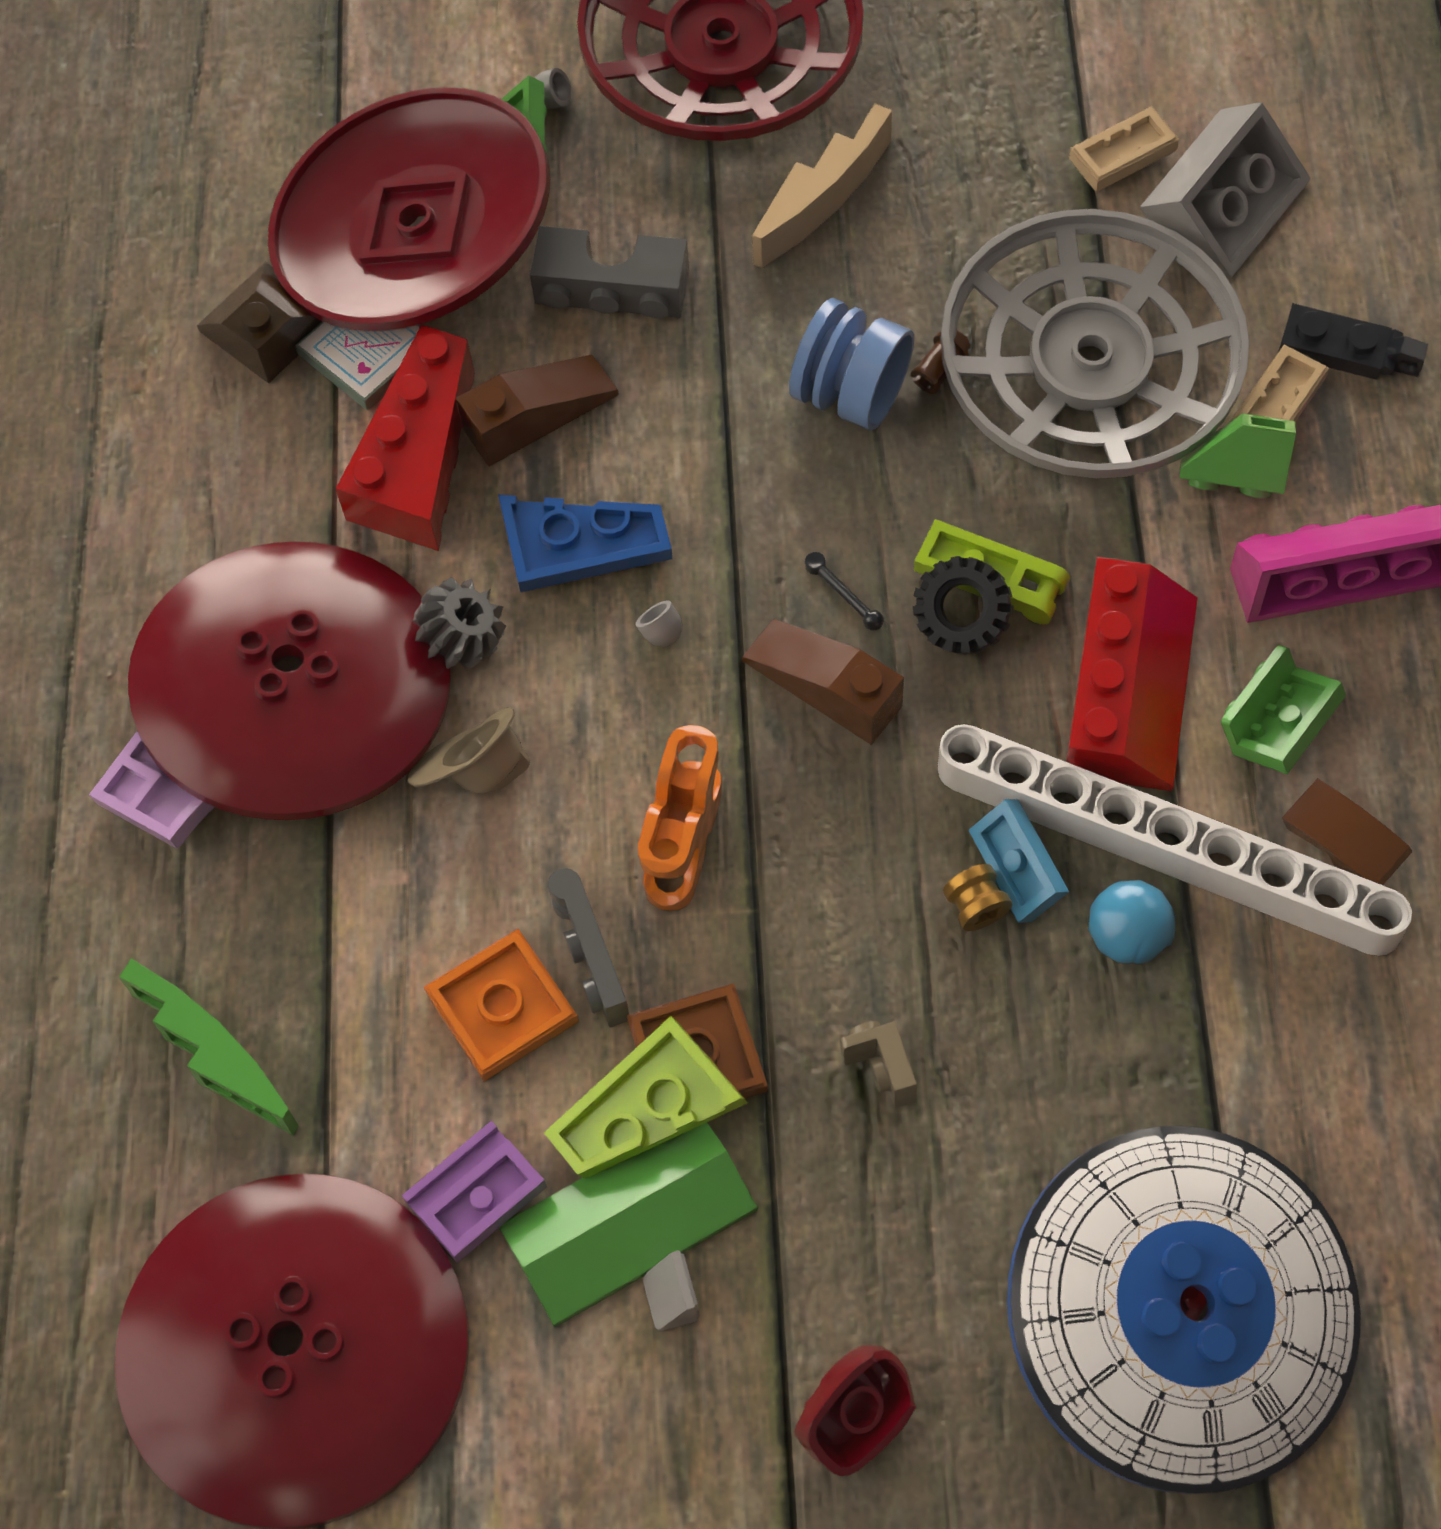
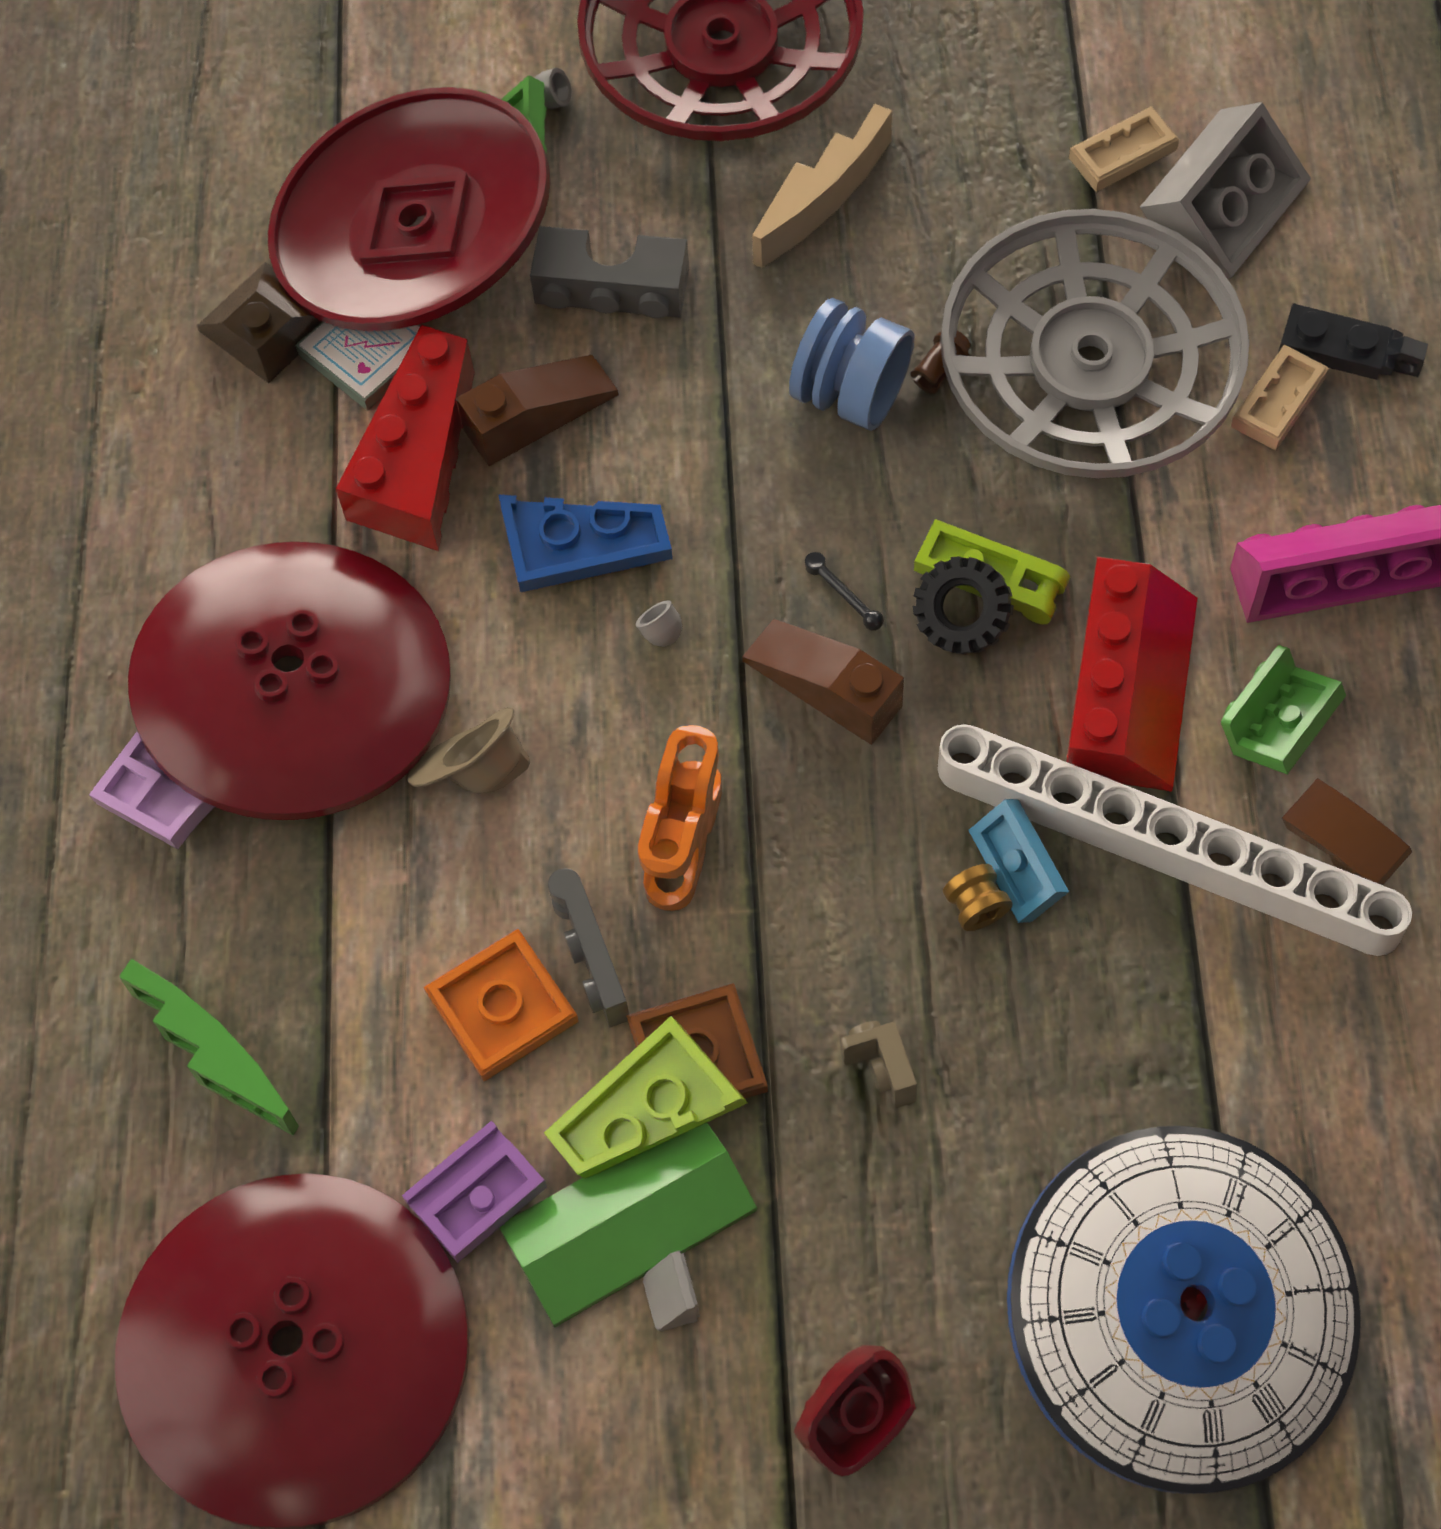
(459, 623): dark grey gear -> none
(1132, 922): dark azure hair -> none
(1245, 454): bright green slope -> none

